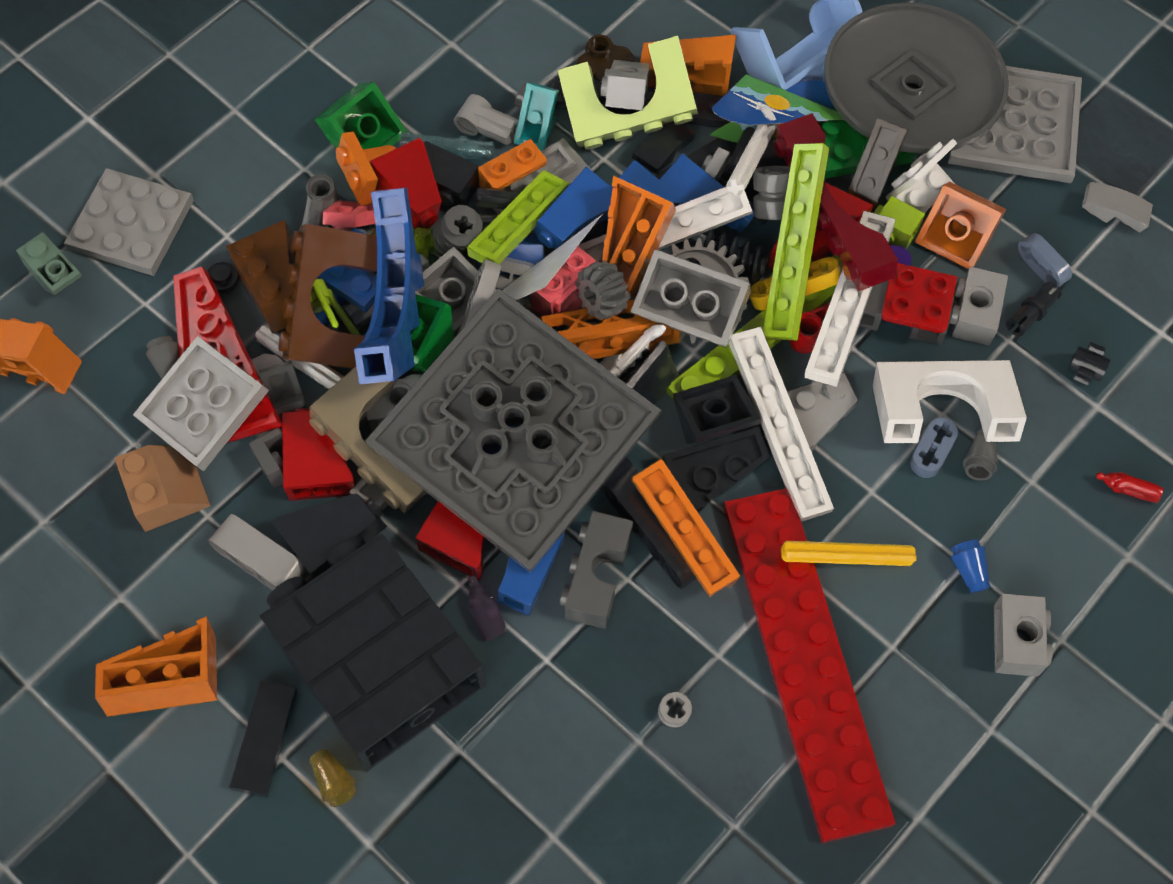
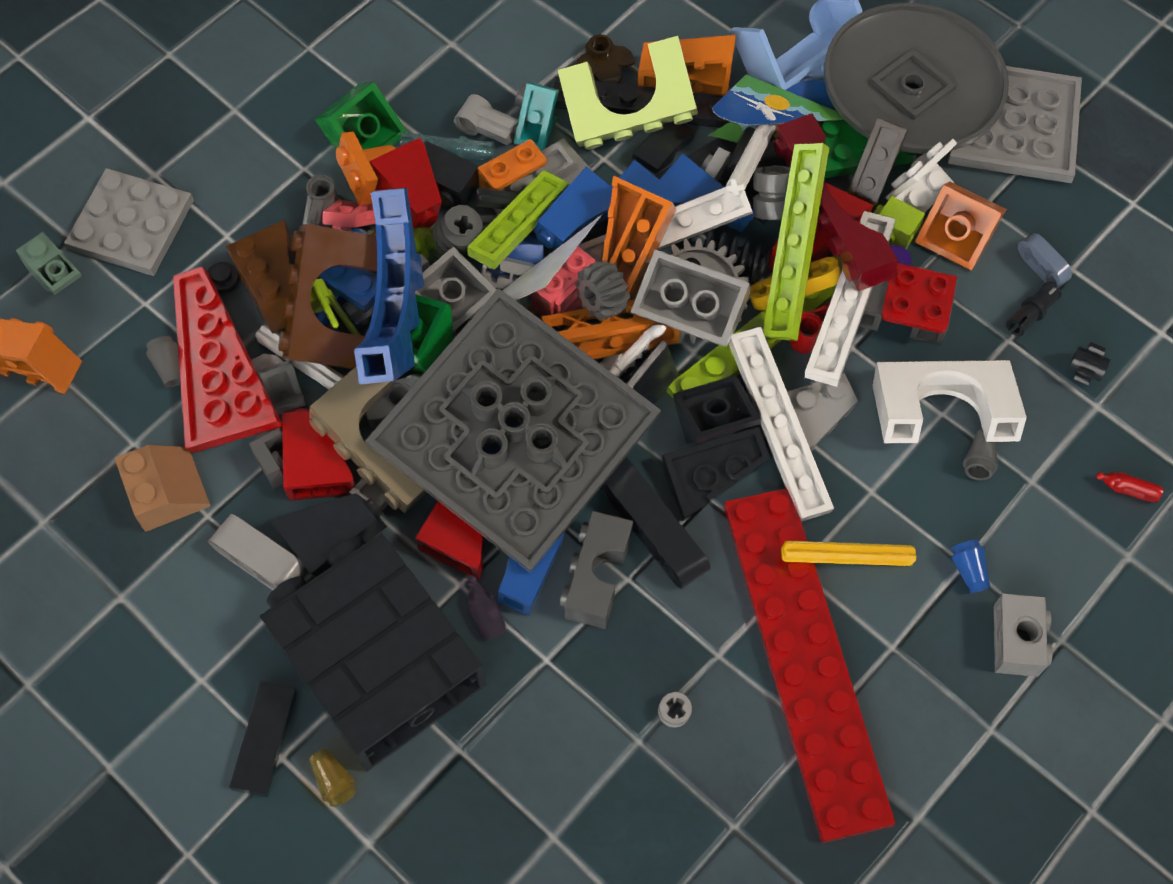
(161, 675): orange wedge -> none
(200, 403): light grey plate -> none
(482, 290): light grey beam -> none
(626, 85): light grey brick -> none
(686, 528): orange fence -> none
(940, 450): sand blue beam -> none
(988, 292): light grey brick -> none
(1111, 202): light grey slope -> none

